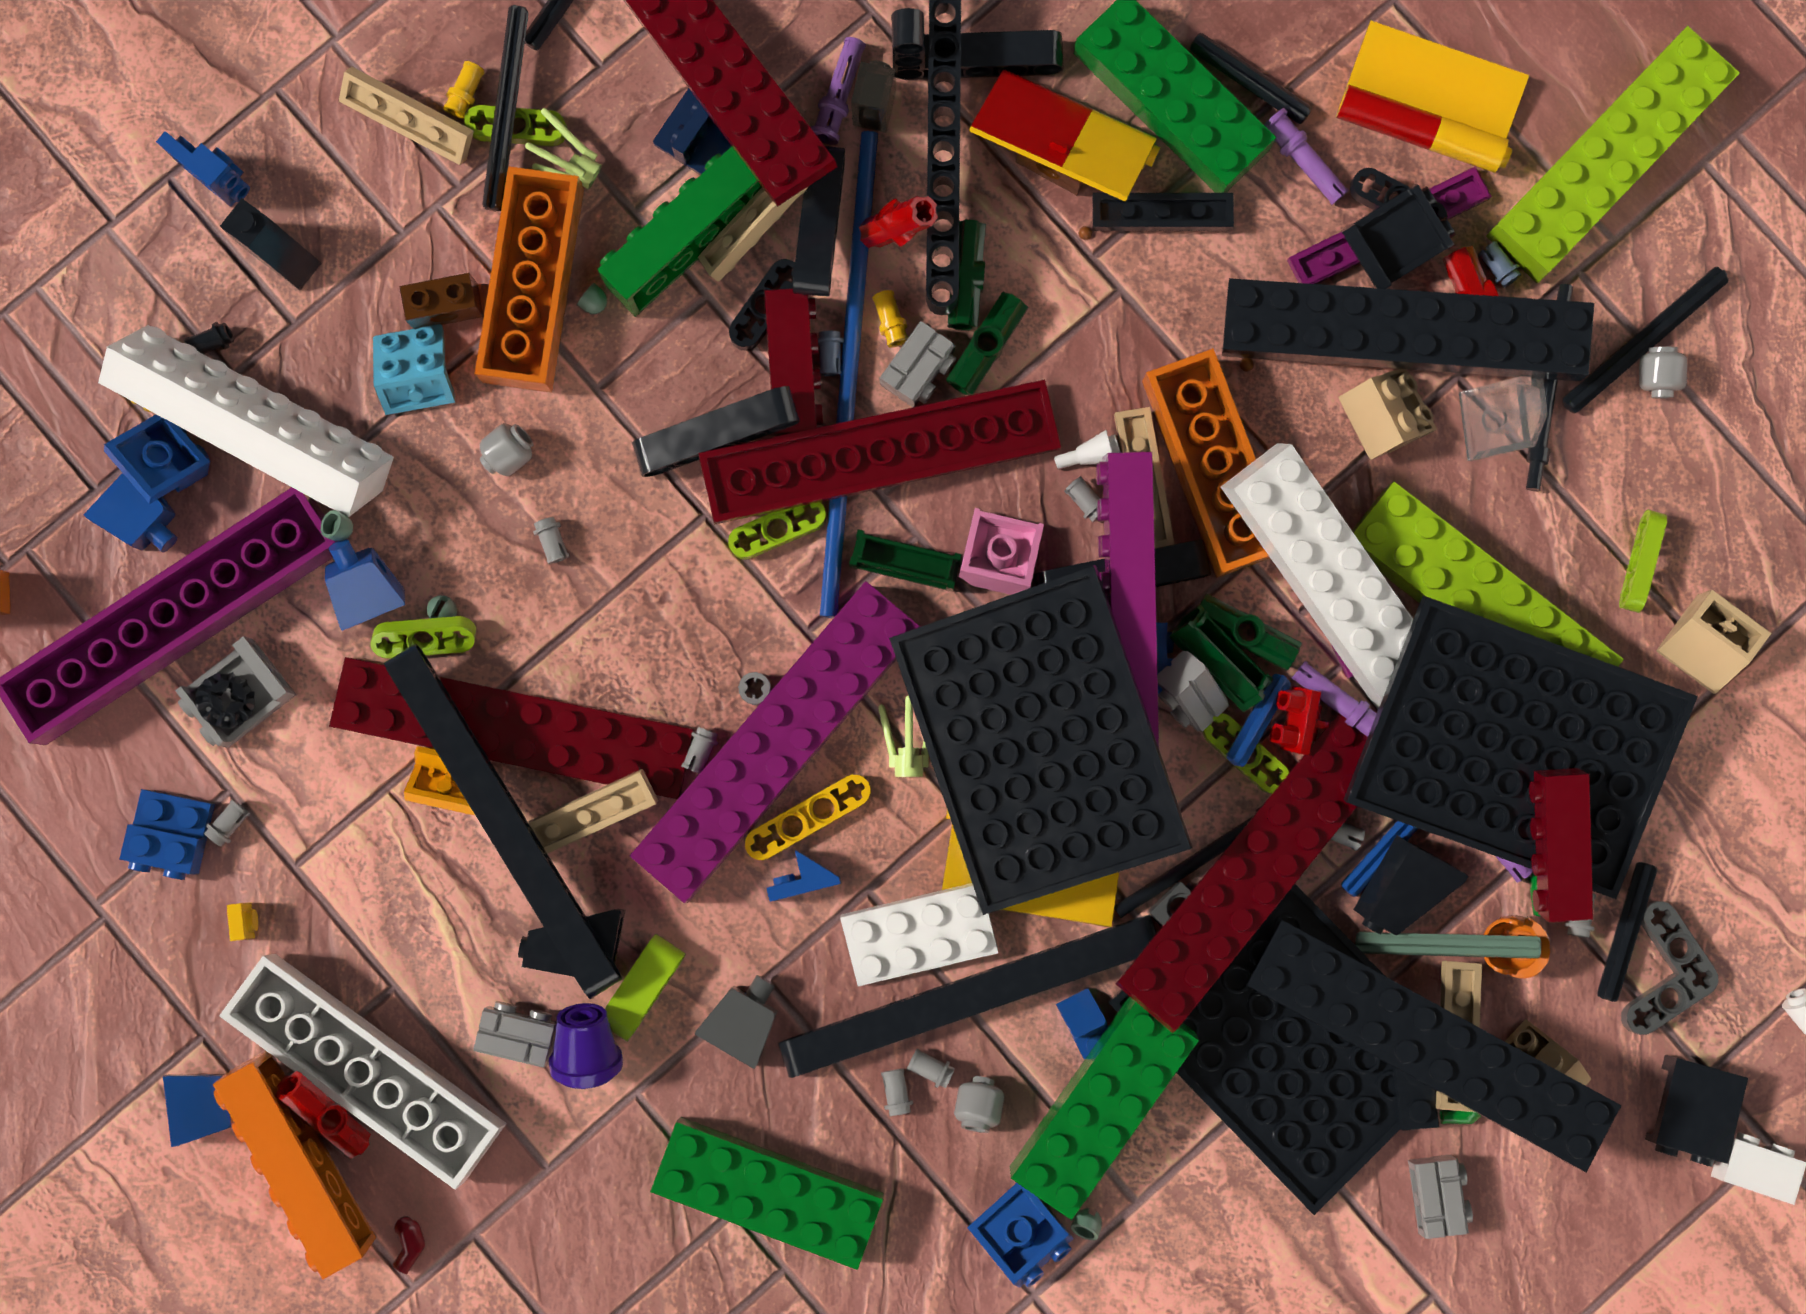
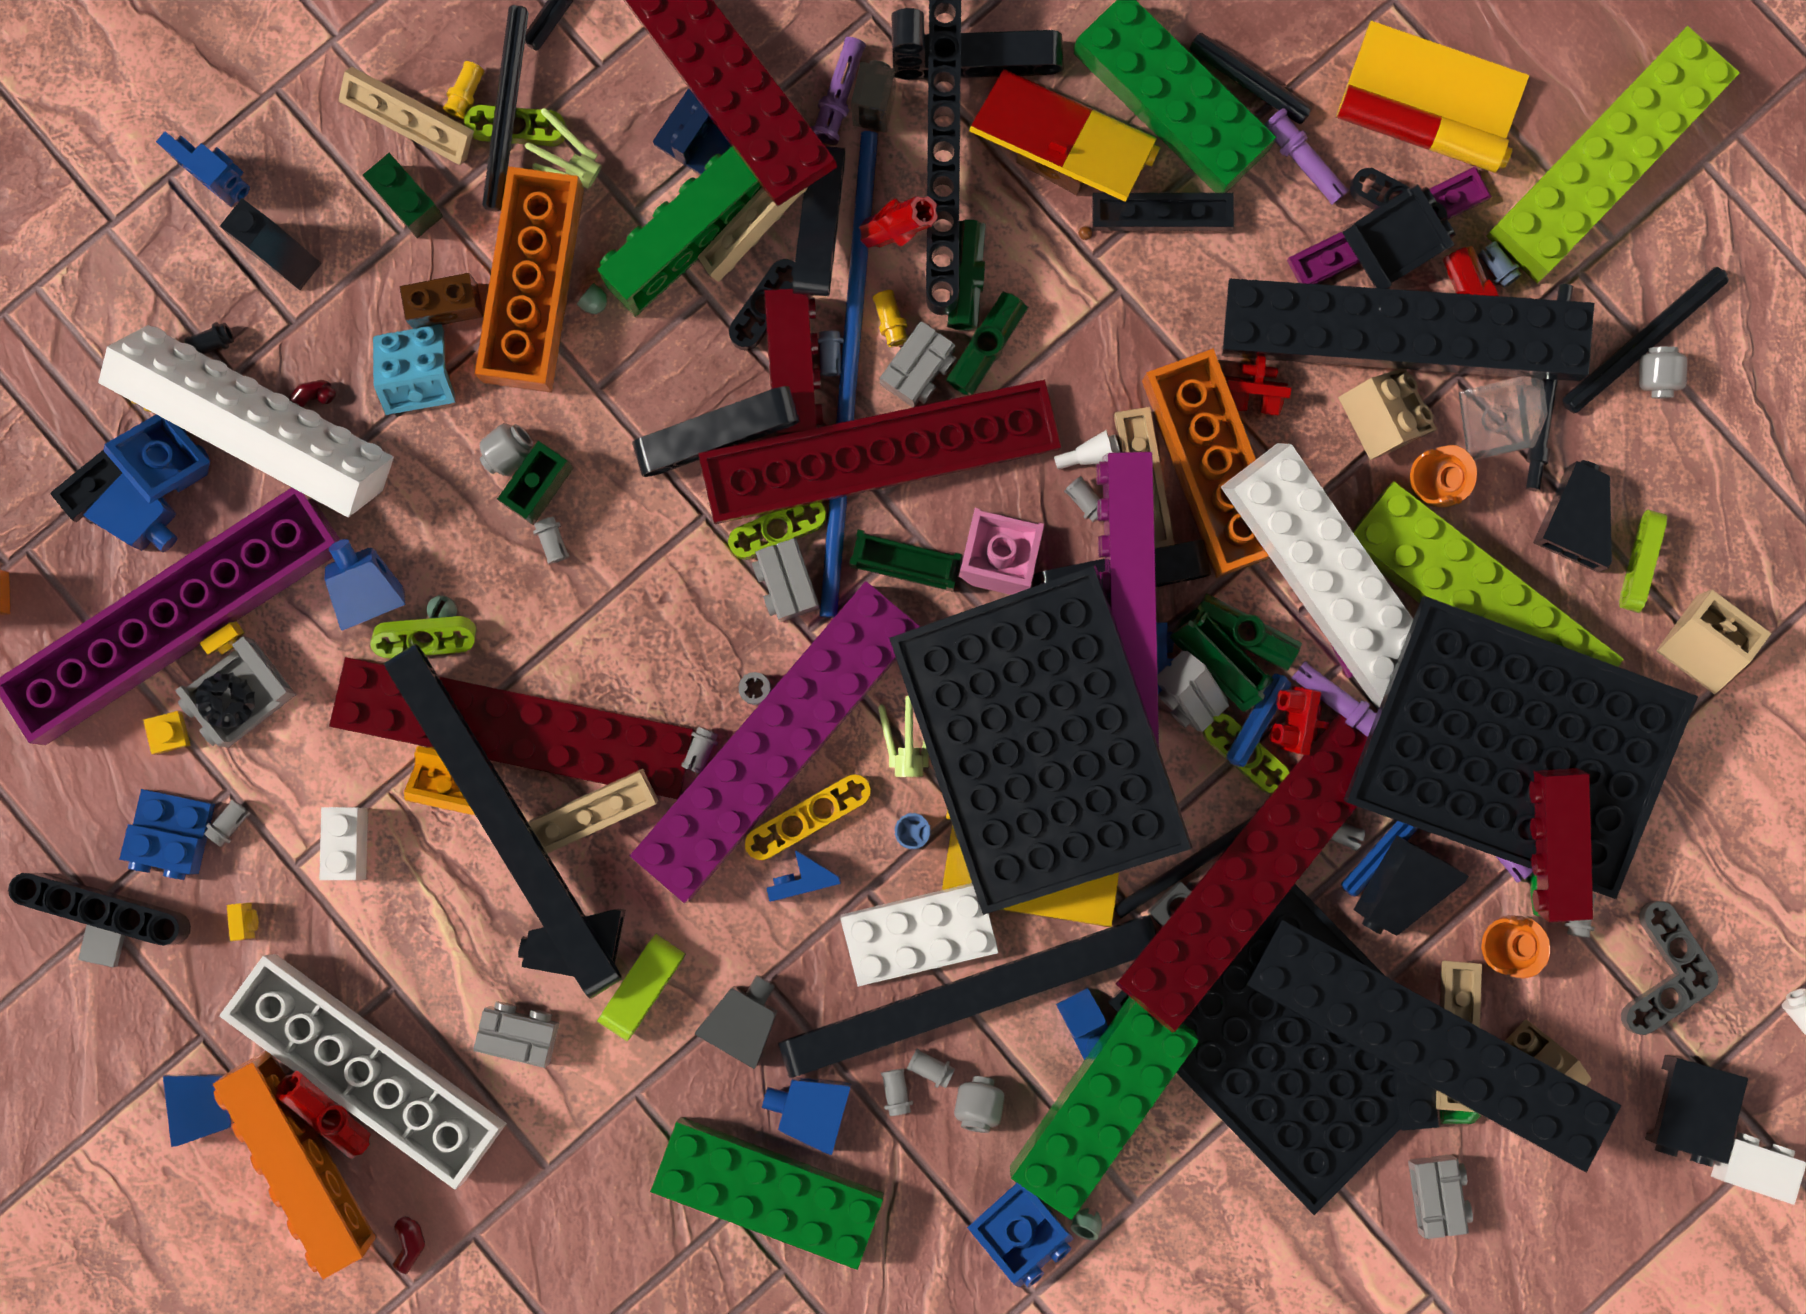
(83, 908): none -> black beam
(86, 486): none -> black hinge
(101, 946): none -> light grey tile
(166, 732): none -> yellow plate
(222, 639): none -> yellow plate
(313, 390): none -> dark red arm
(336, 526): sand green hinge -> none
(343, 843): none -> white brick
(403, 195): none -> dark green brick
(535, 483): none -> dark green brick
(584, 1048): dark purple piece -> none
(786, 580): none -> light grey brick
(810, 1110): none -> blue torso
(912, 831): none -> medium blue wheel
(1272, 392): none -> red hips
(1443, 476): none -> orange helmet
(1449, 945): sand green axle -> none
(1580, 518): none -> black slope
(1627, 931): black axle -> none

